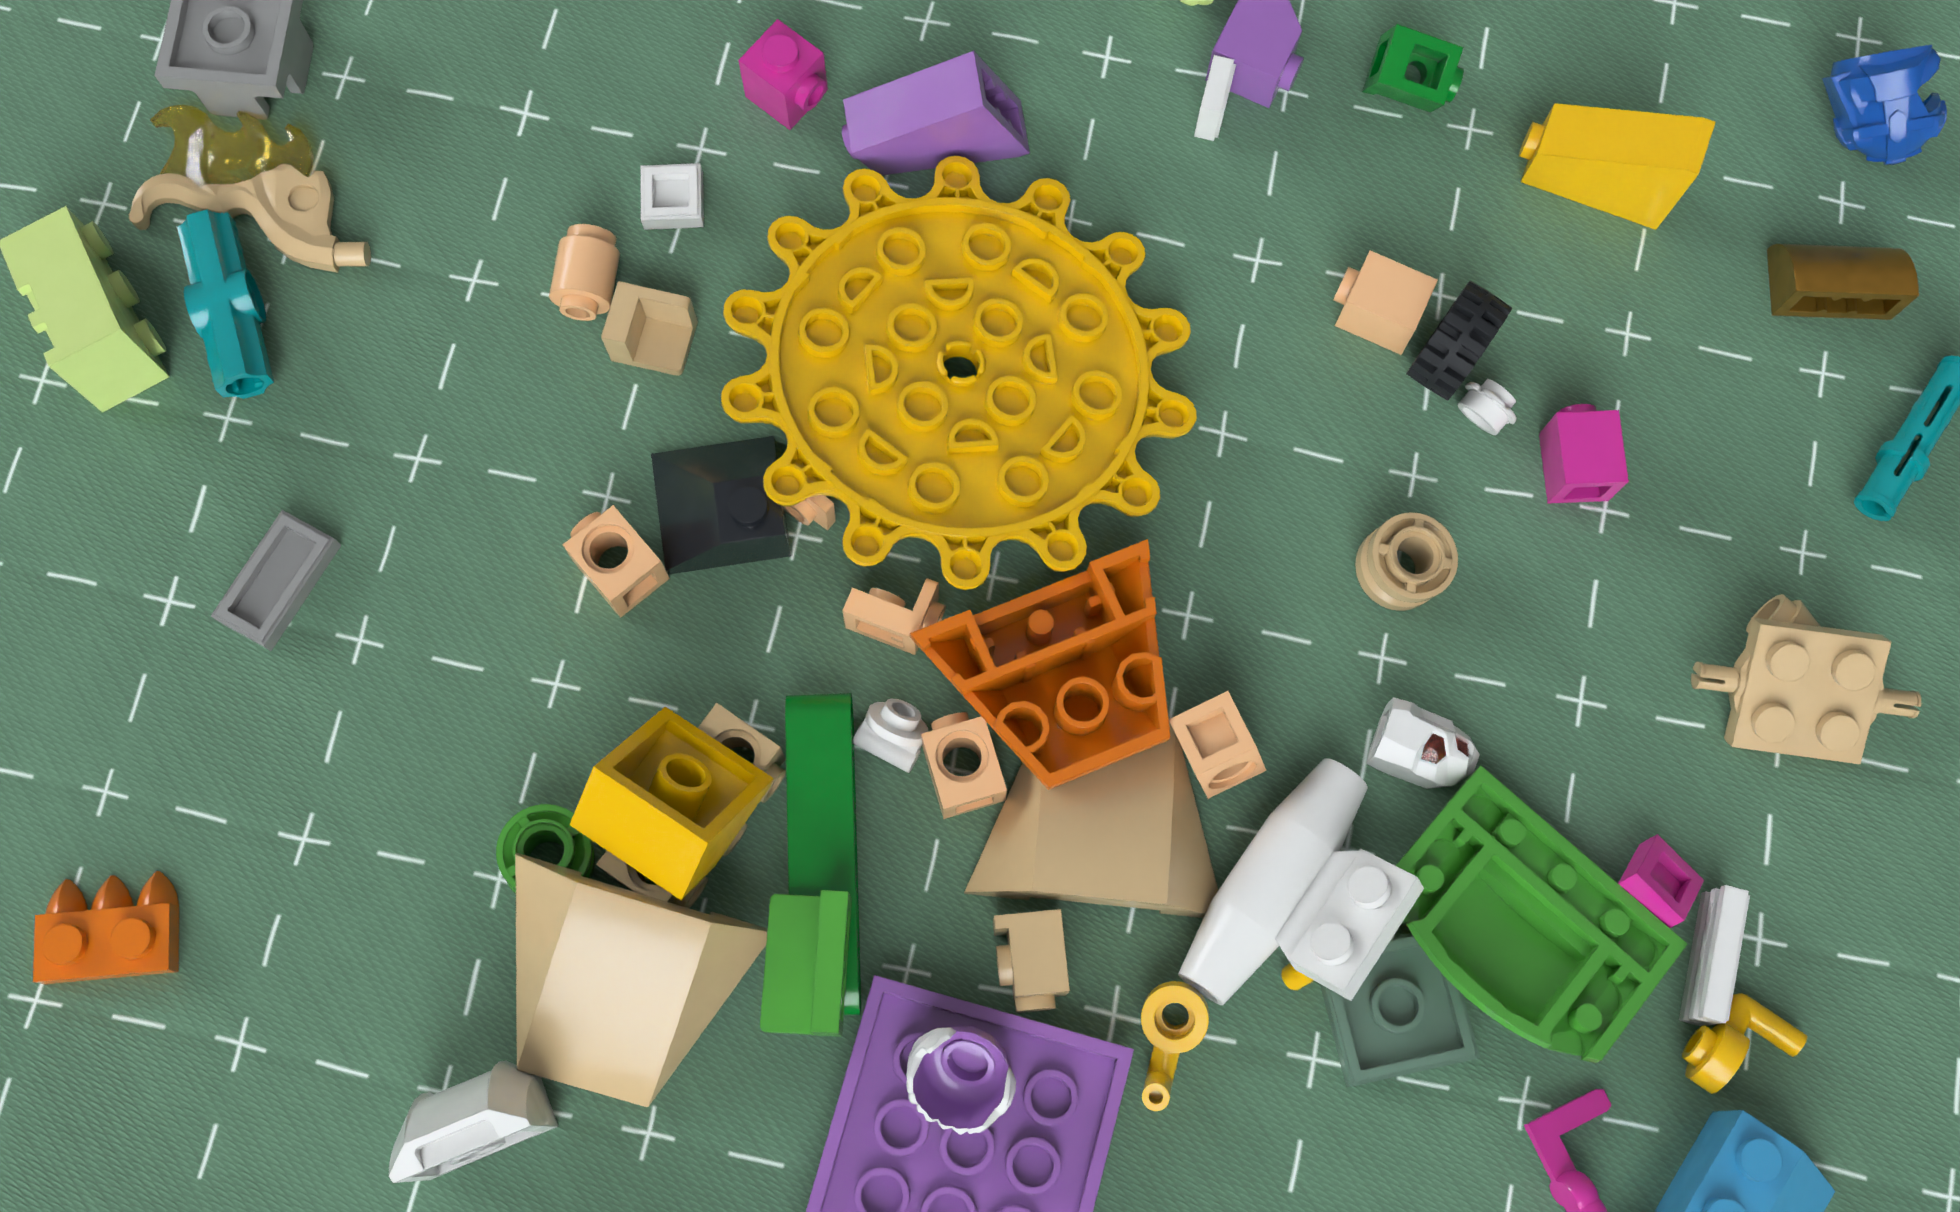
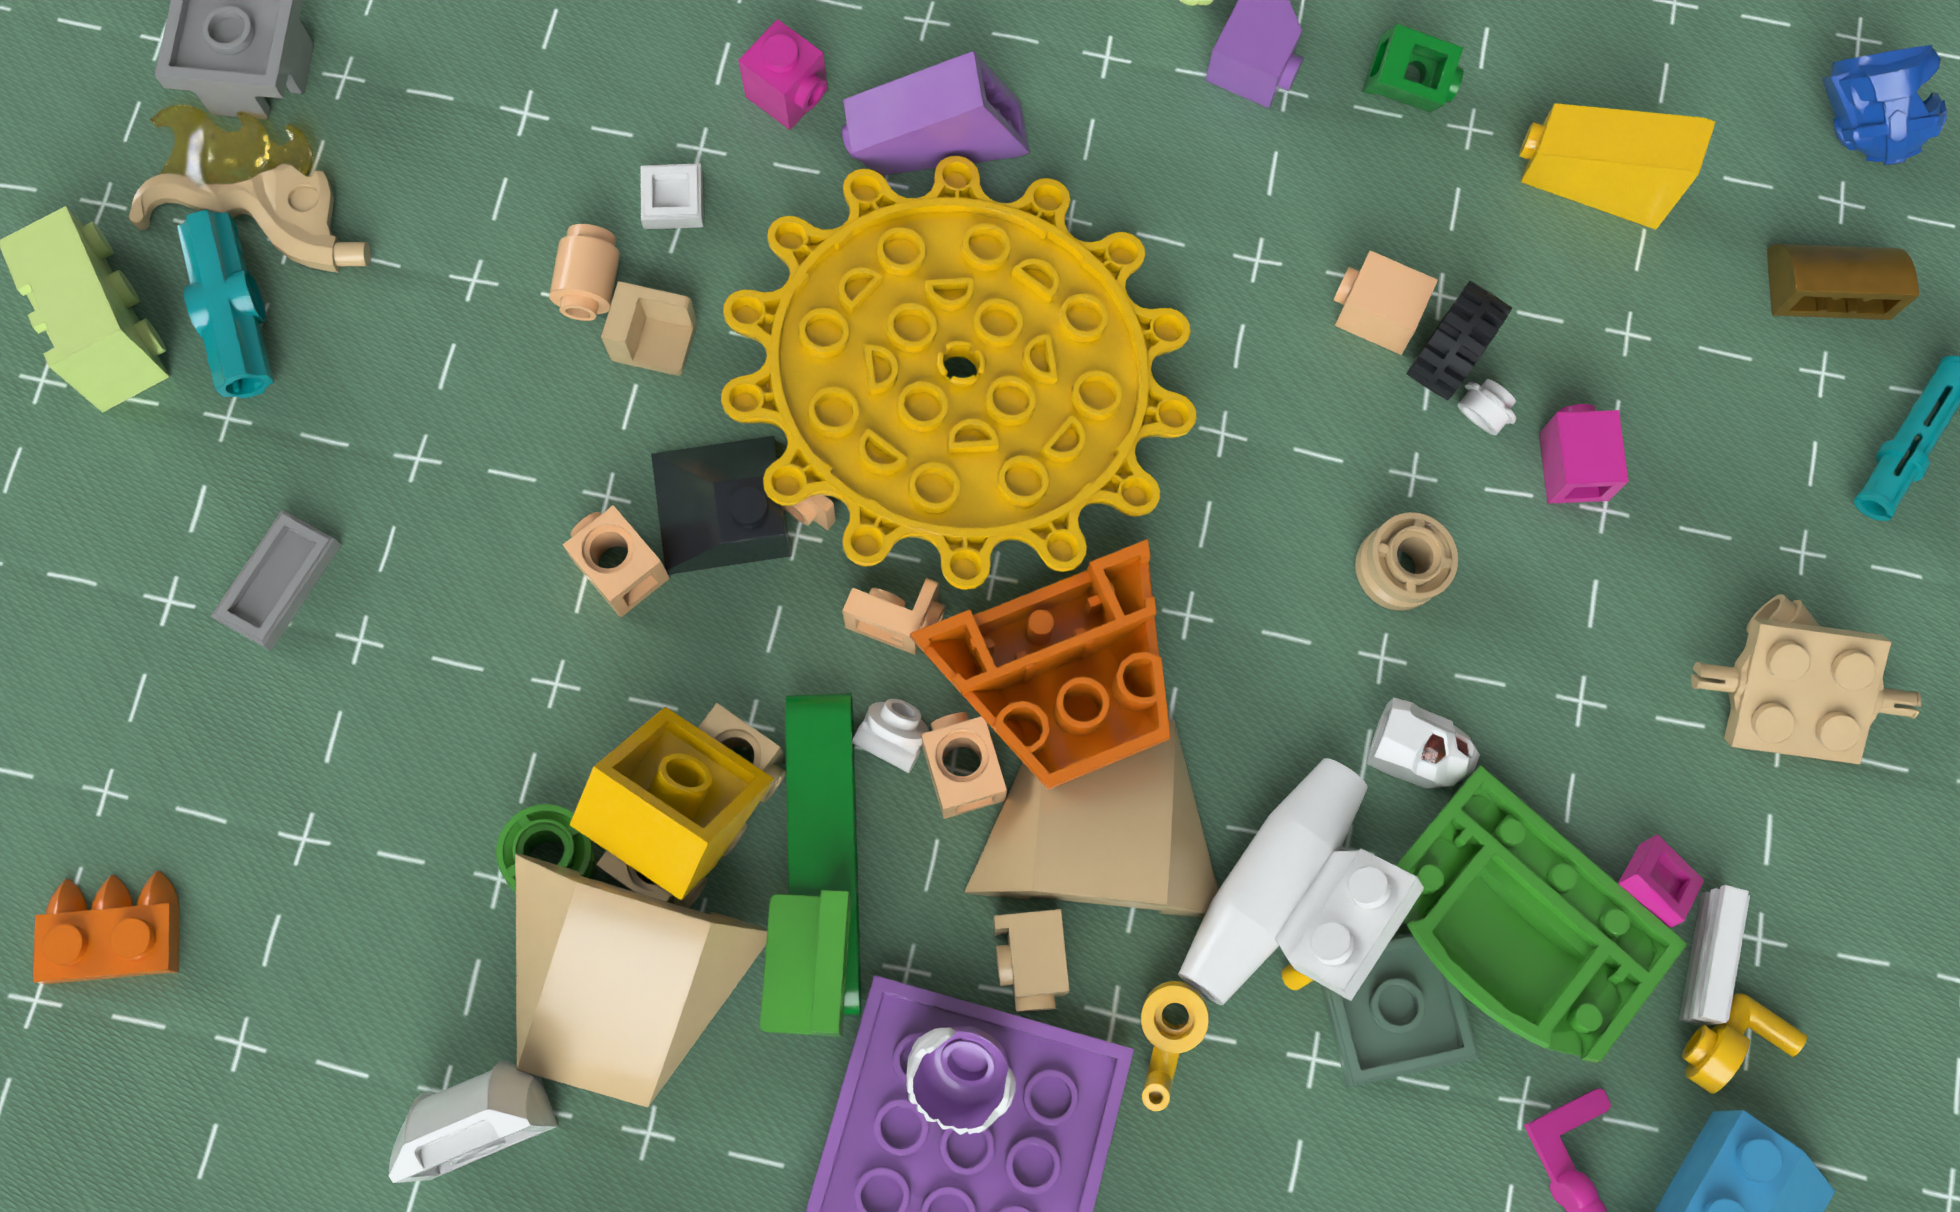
(1215, 98): white tile -> none
(1218, 744): light nougat brick -> none

